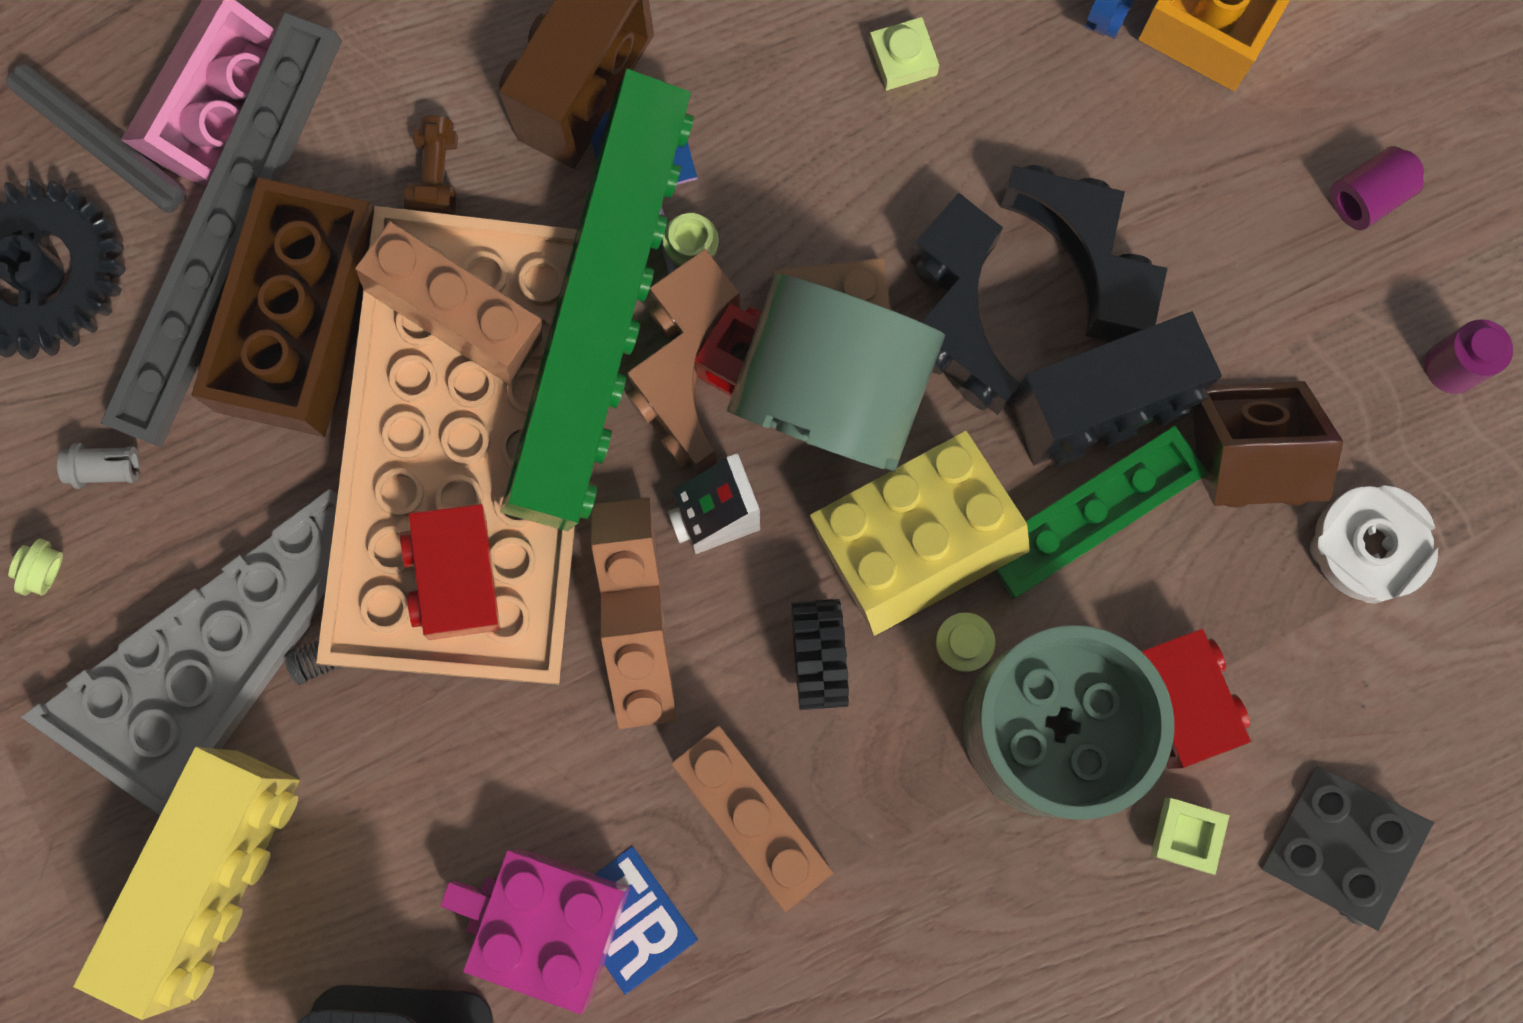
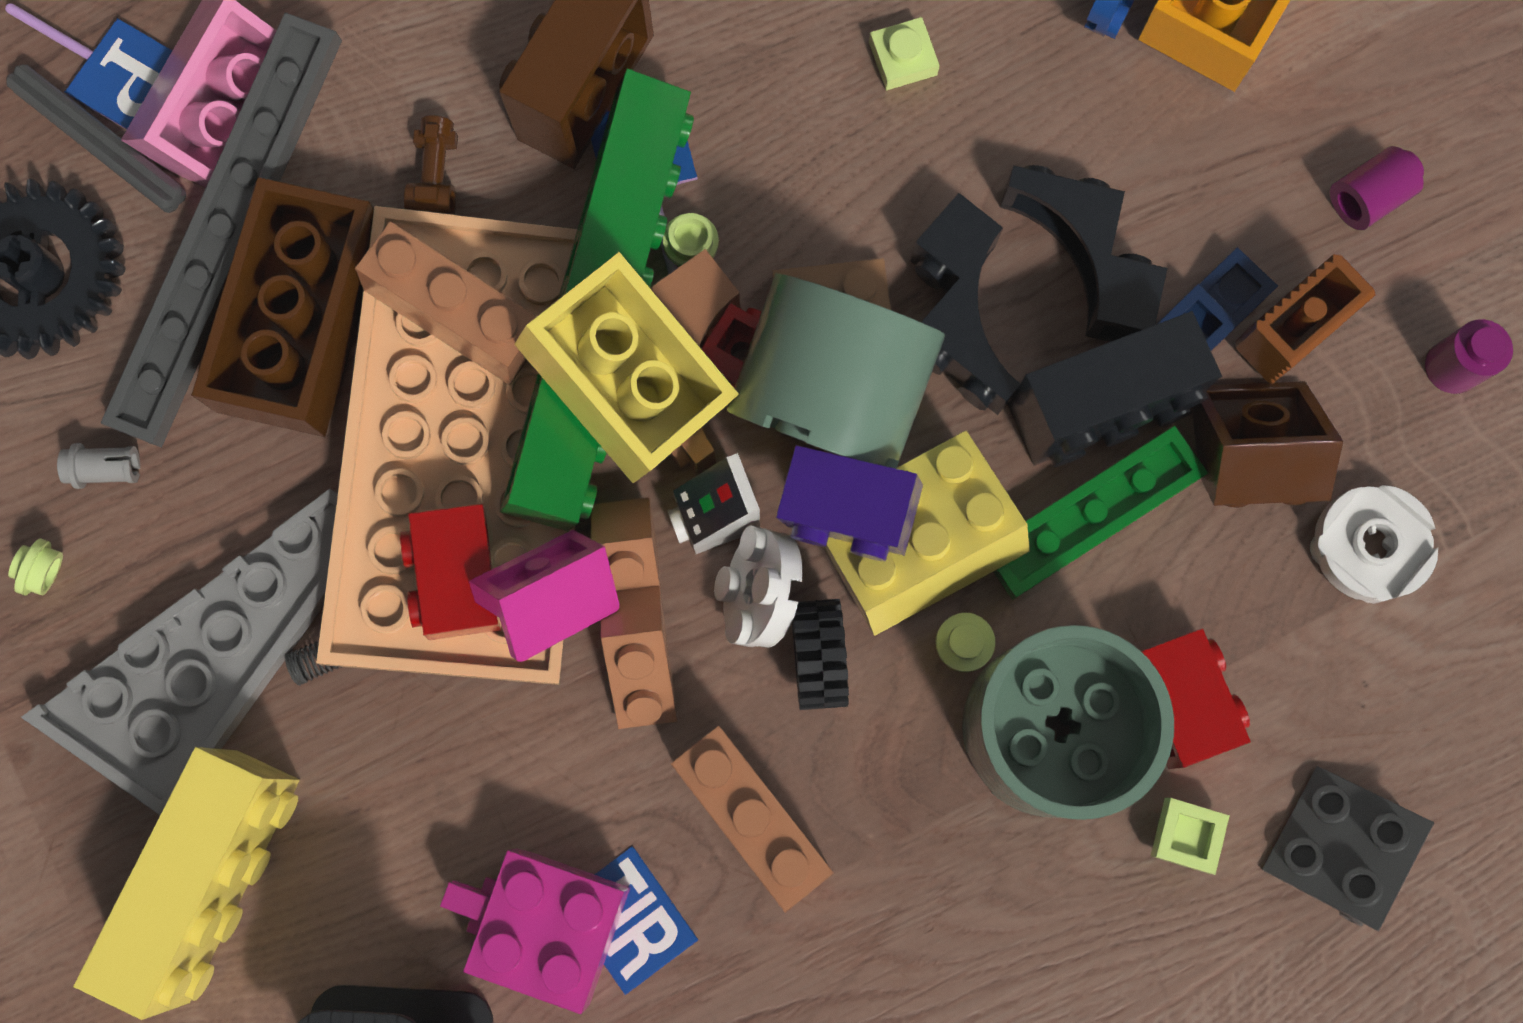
(115, 73): none -> blue piece
(548, 593): none -> dark pink panel
(625, 367): none -> light yellow brick
(758, 587): none -> white plate
(849, 502): none -> dark purple brick
(1225, 297): none -> dark blue slope
(1304, 318): none -> dark orange brick

